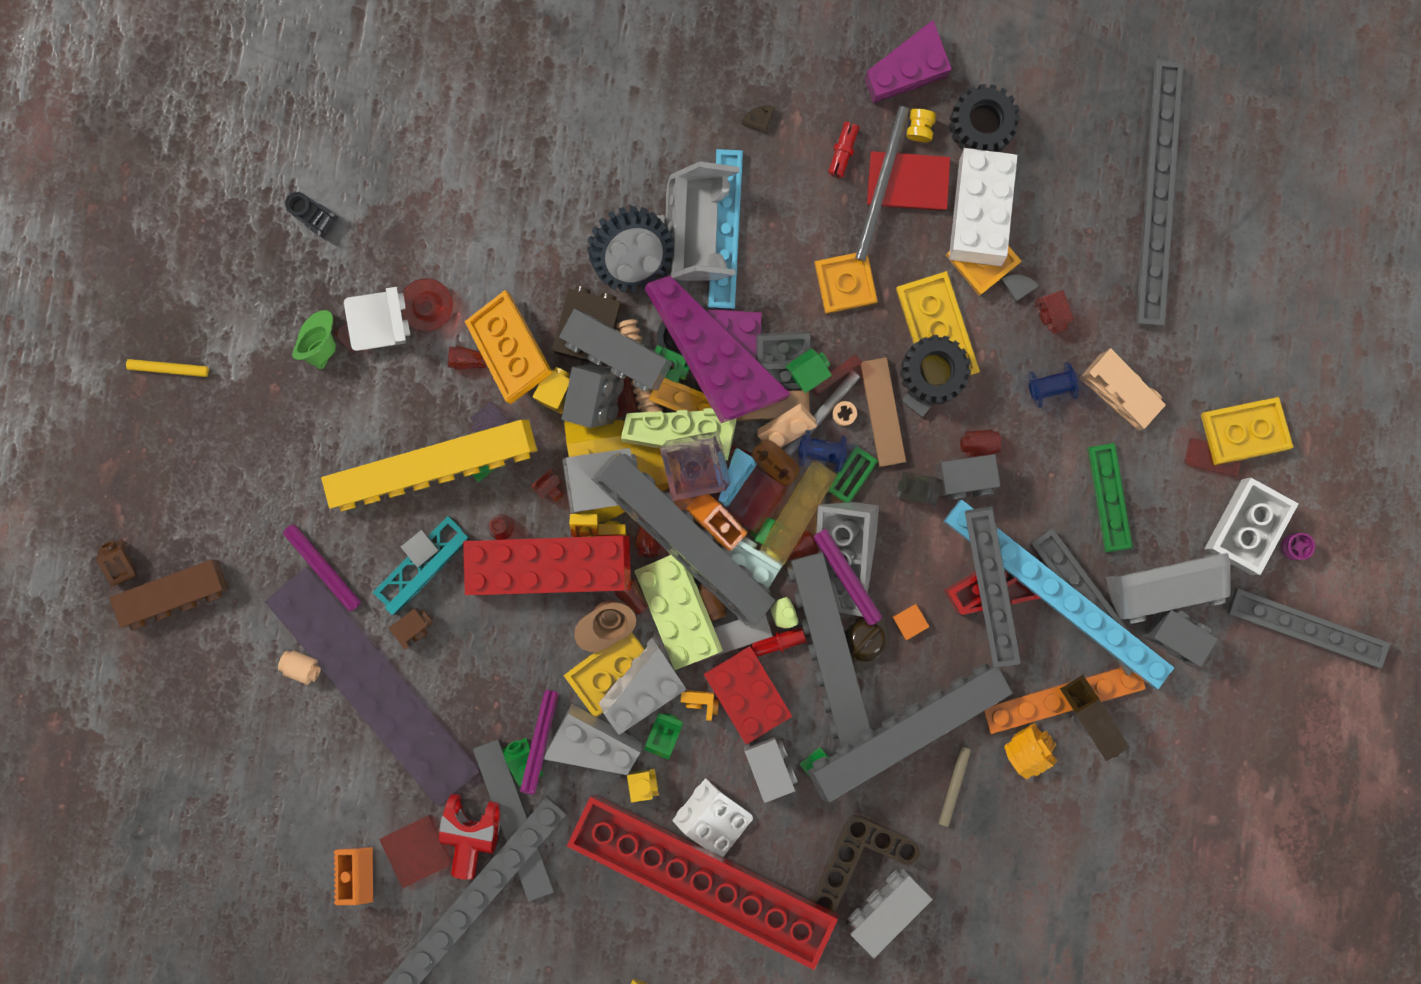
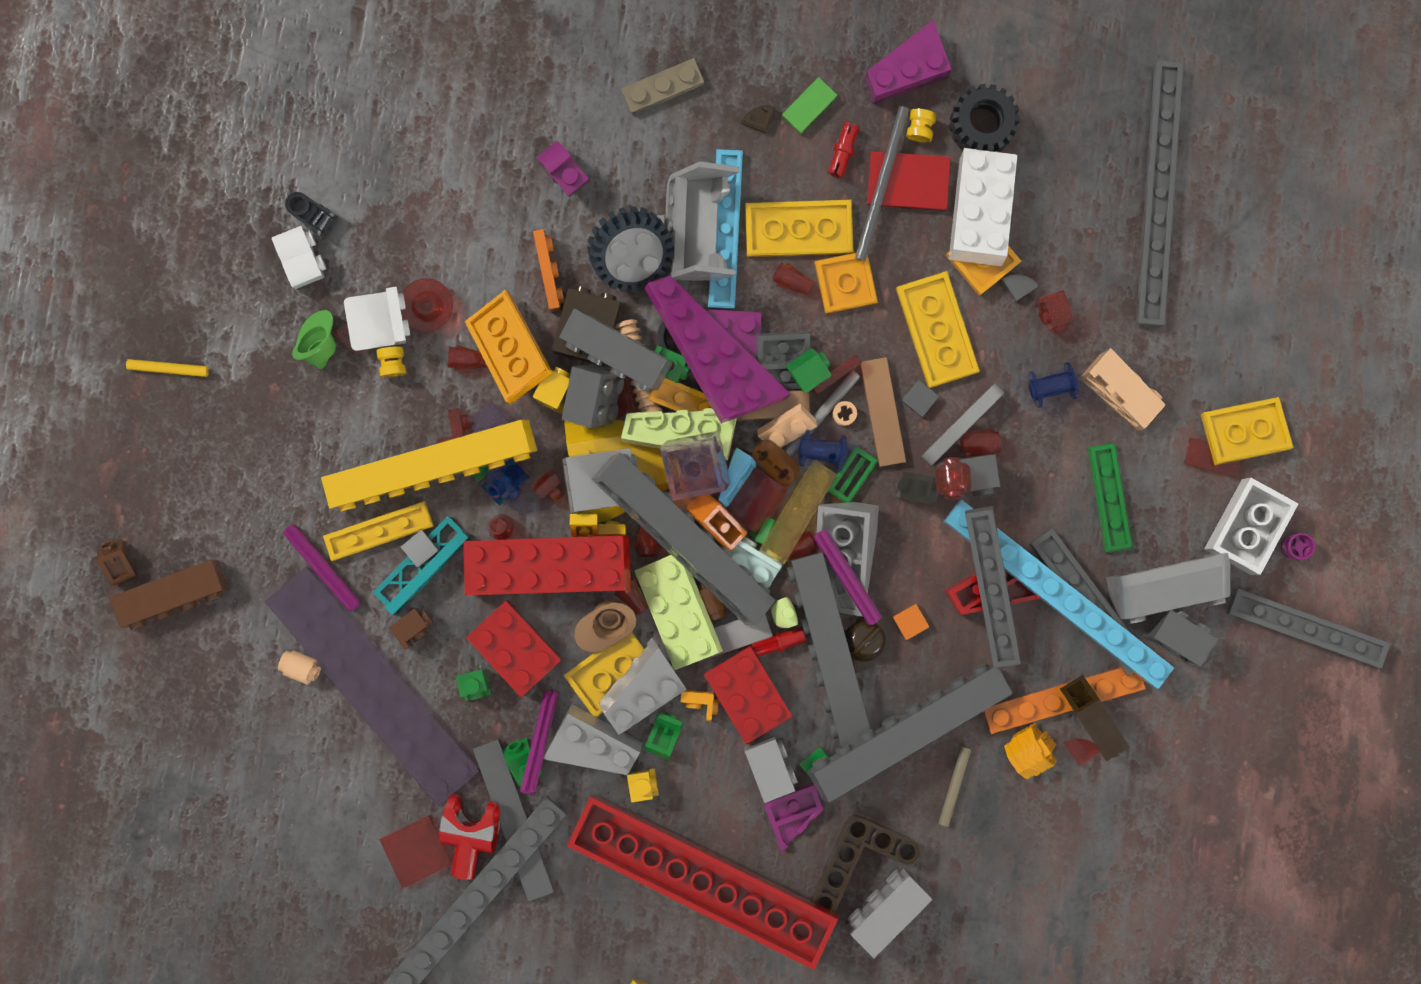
(299, 257): none -> white brick
(353, 876): orange brick -> none
(378, 531): none -> yellow tile
(393, 366): none -> yellow wheel
(458, 424): none -> clear red bracket
(473, 684): none -> green brick
(505, 482): none -> clear blue brick
(514, 648): none -> red brick
(549, 270): none -> orange plate
(562, 168): none -> magenta brick
(662, 86): none -> dark tan plate
(712, 819): white bracket -> none
(791, 279): none -> clear red cone
(793, 813): none -> magenta wing
(799, 228): none -> yellow tile
(809, 105): none -> bright green tile
(951, 354): black tyre -> none
(953, 479): none -> clear red head
(963, 424): none -> light grey beam
(1081, 749): none -> clear red tile

